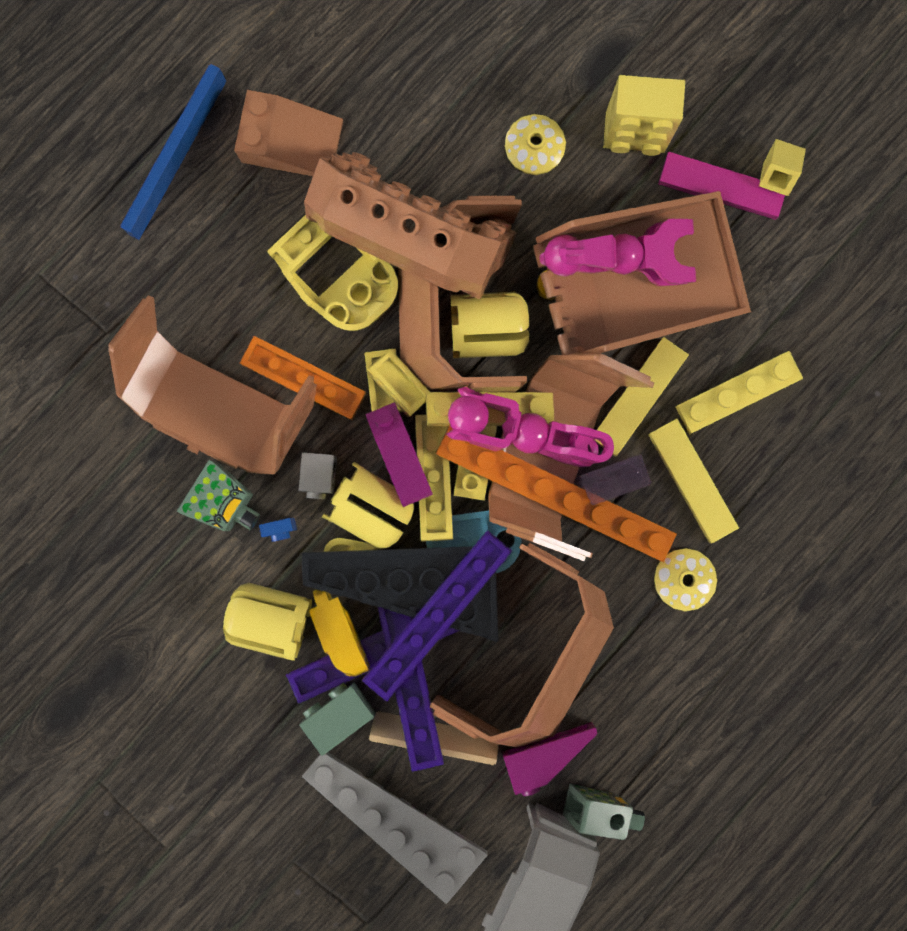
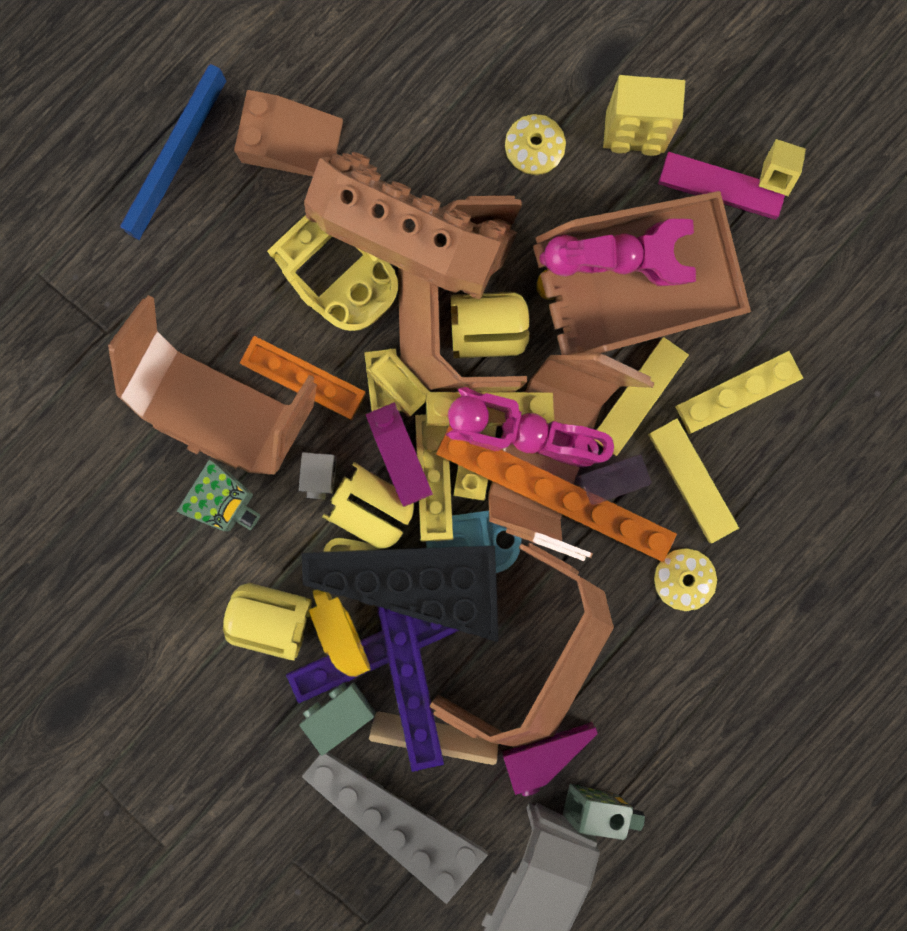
(279, 529): blue plate -> none
(436, 615): dark purple tile -> none

